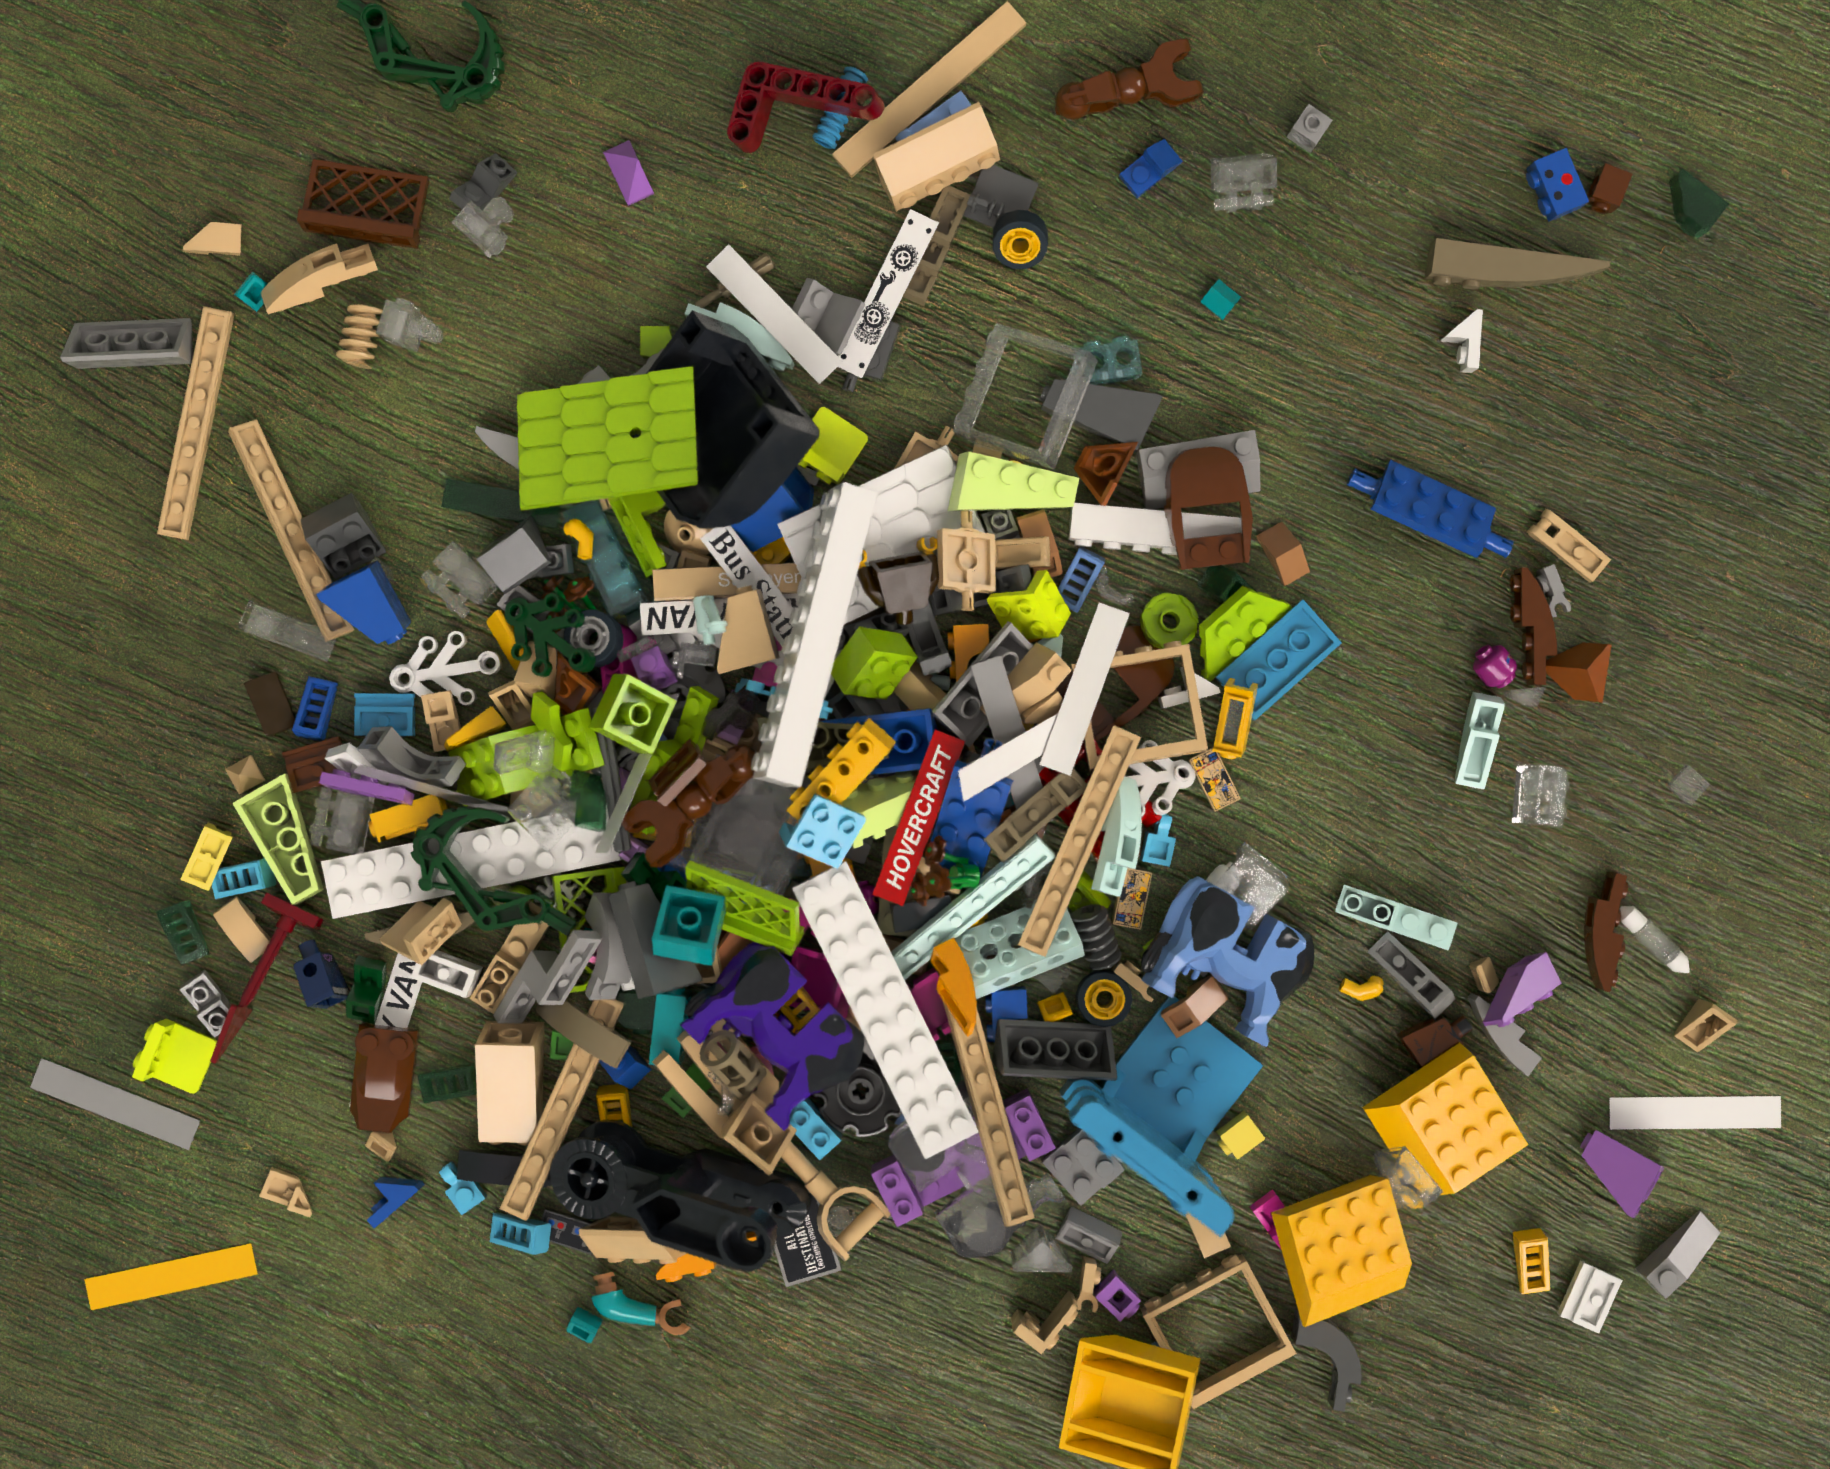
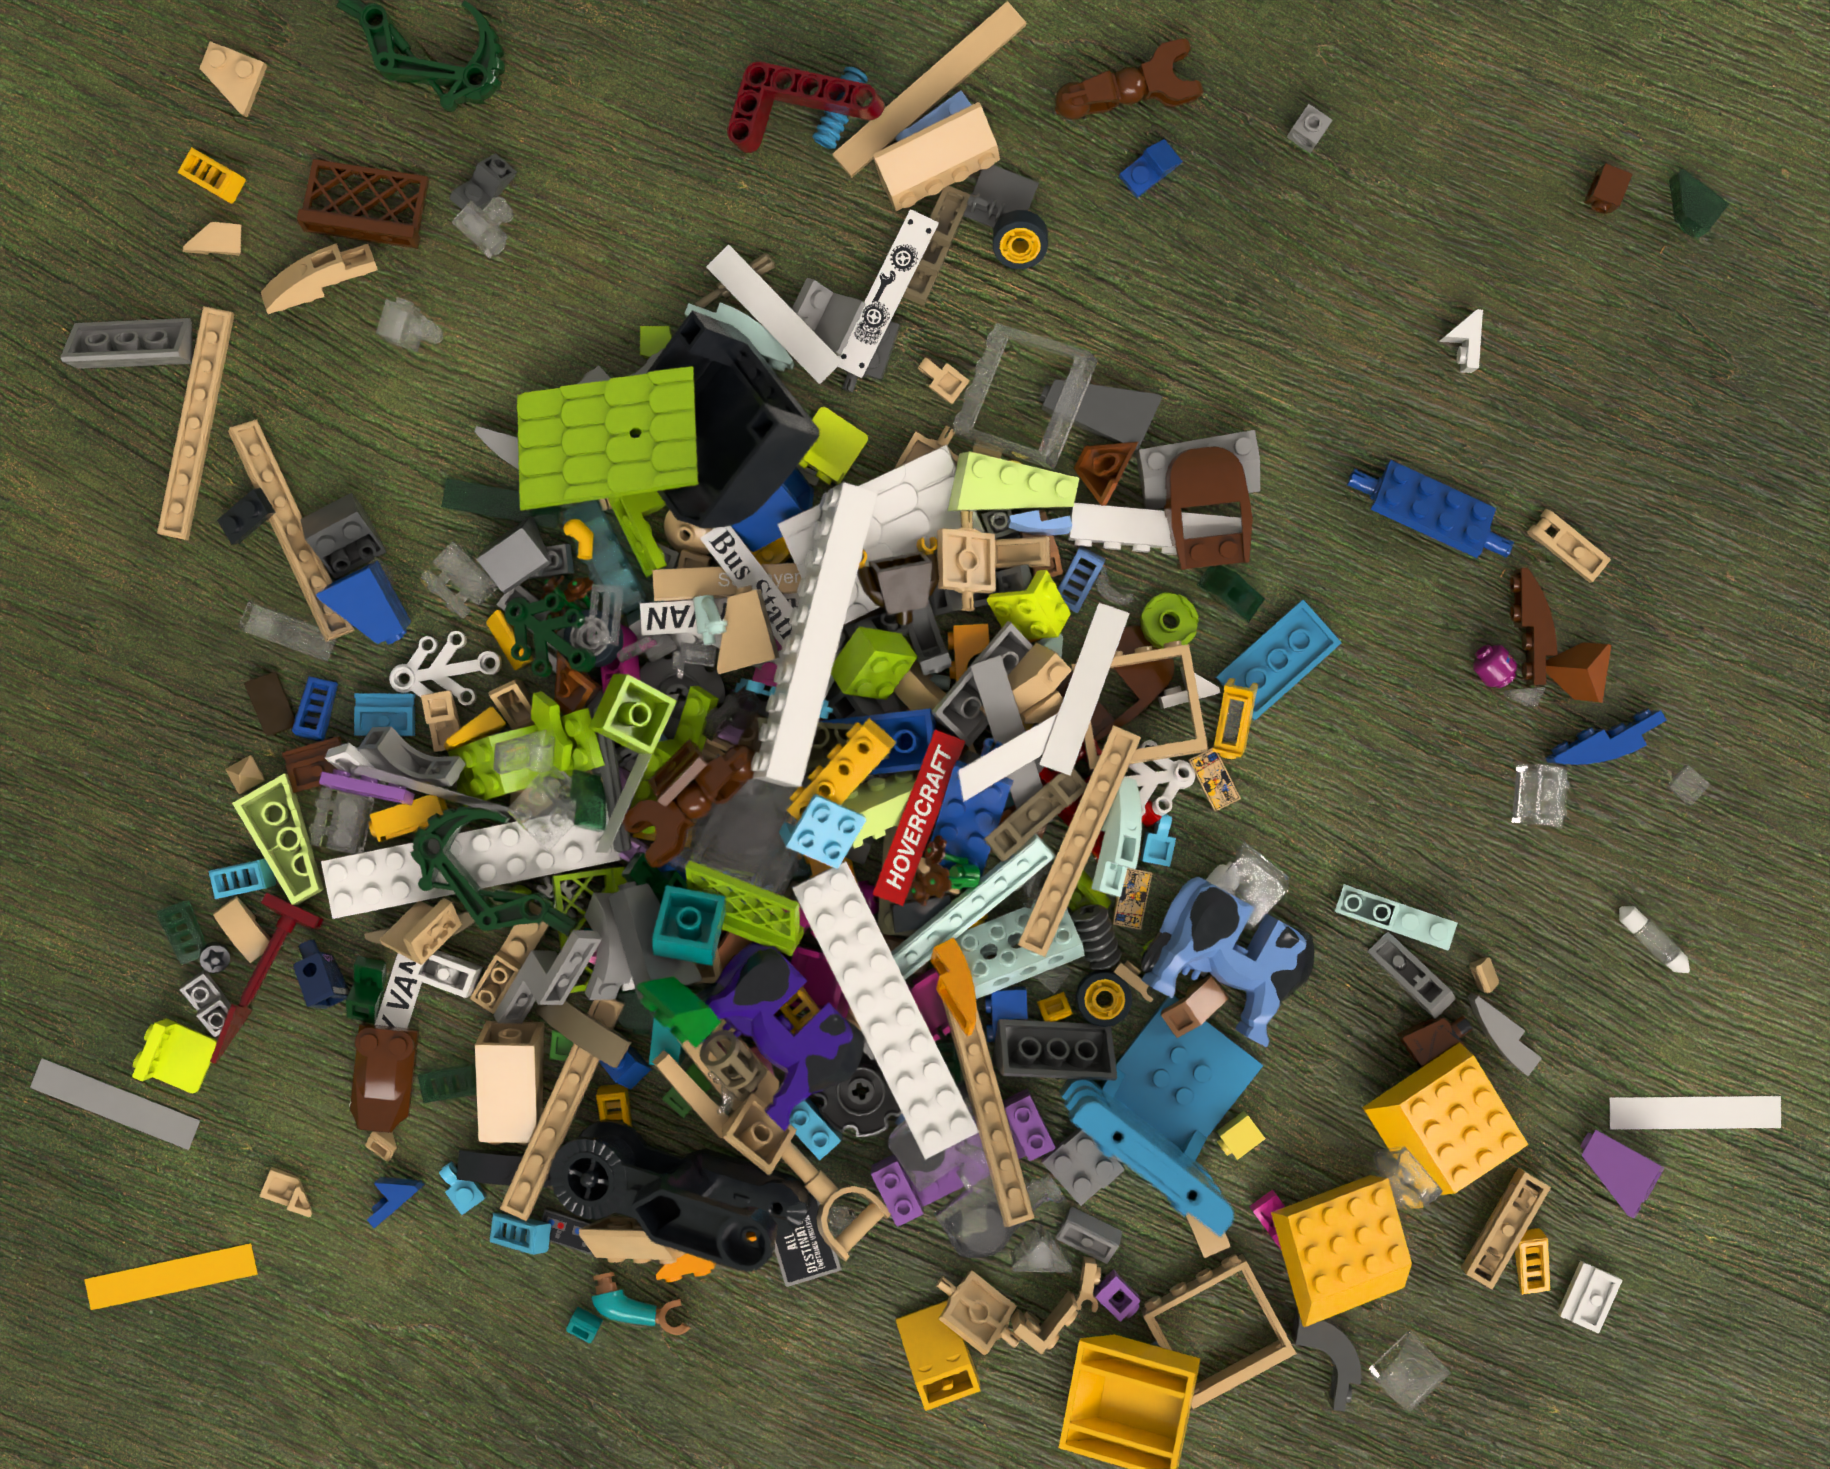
(207, 856): light yellow hinge -> none
(214, 957): none -> black tile
(226, 187): none -> yellow slope
(234, 75): none -> tan wing
(246, 516): none -> black plate
(251, 290): teal slope -> none
(359, 335): tan piece -> none
(531, 683): tan slope -> none
(603, 638): none -> clear tile
(628, 172): medium lavender slope -> none
(654, 668): medium lavender brick -> none
(678, 1009): none -> green slope
(937, 1357): none -> yellow slope
(946, 382): none -> tan plate
(977, 1312): none -> tan plate
(1032, 524): none -> light blue slope
(1112, 370): clear light blue brick -> none
(1220, 299): teal slope -> none
(1236, 627): lime wing -> none
(1243, 174): clear brick -> none
(1284, 553): medium nougat slope -> none
(1365, 991): yellow arm -> none
(1409, 1371): none -> clear slope
(1479, 740): light aqua slope -> none
(1499, 266): dark tan slope -> none
(1505, 1228): none -> tan brick
(1521, 986): medium lavender slope -> none
(1553, 588): light grey plate -> none
(1556, 185): blue brick -> none
(1597, 746): none -> blue slope
(1601, 944): reddish brown slope -> none
(1679, 1255): light grey slope -> none
(1704, 1025): tan slope -> none

